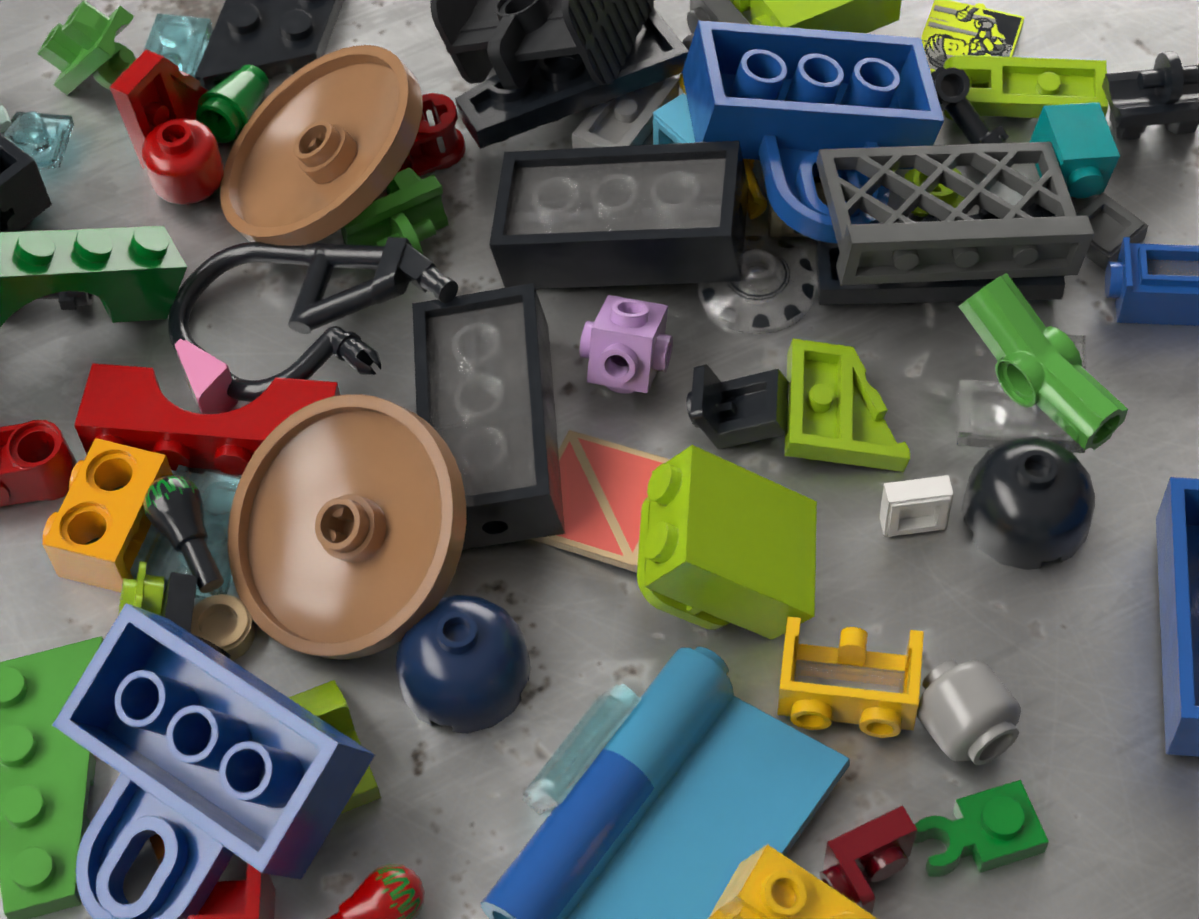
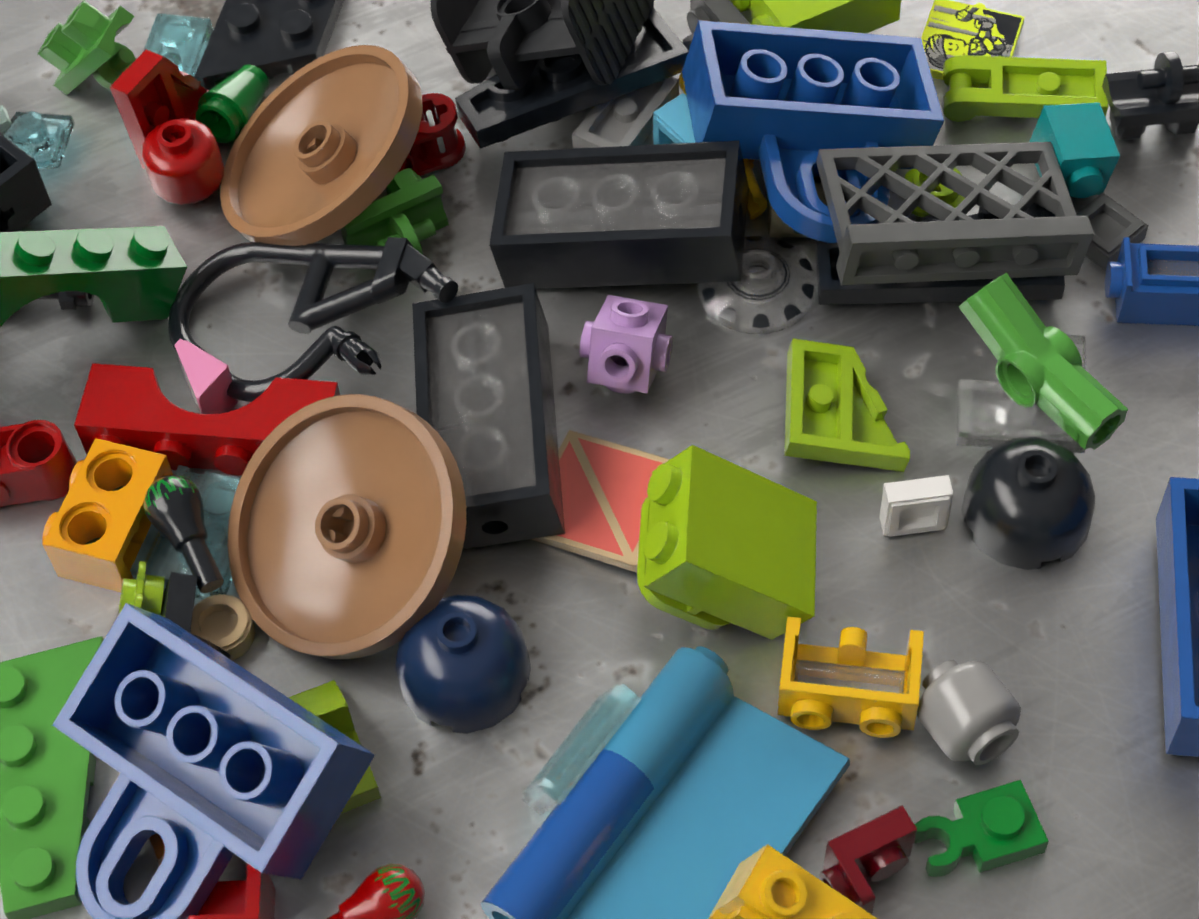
(738, 408): black bracket -> none
(952, 88): black bar -> none

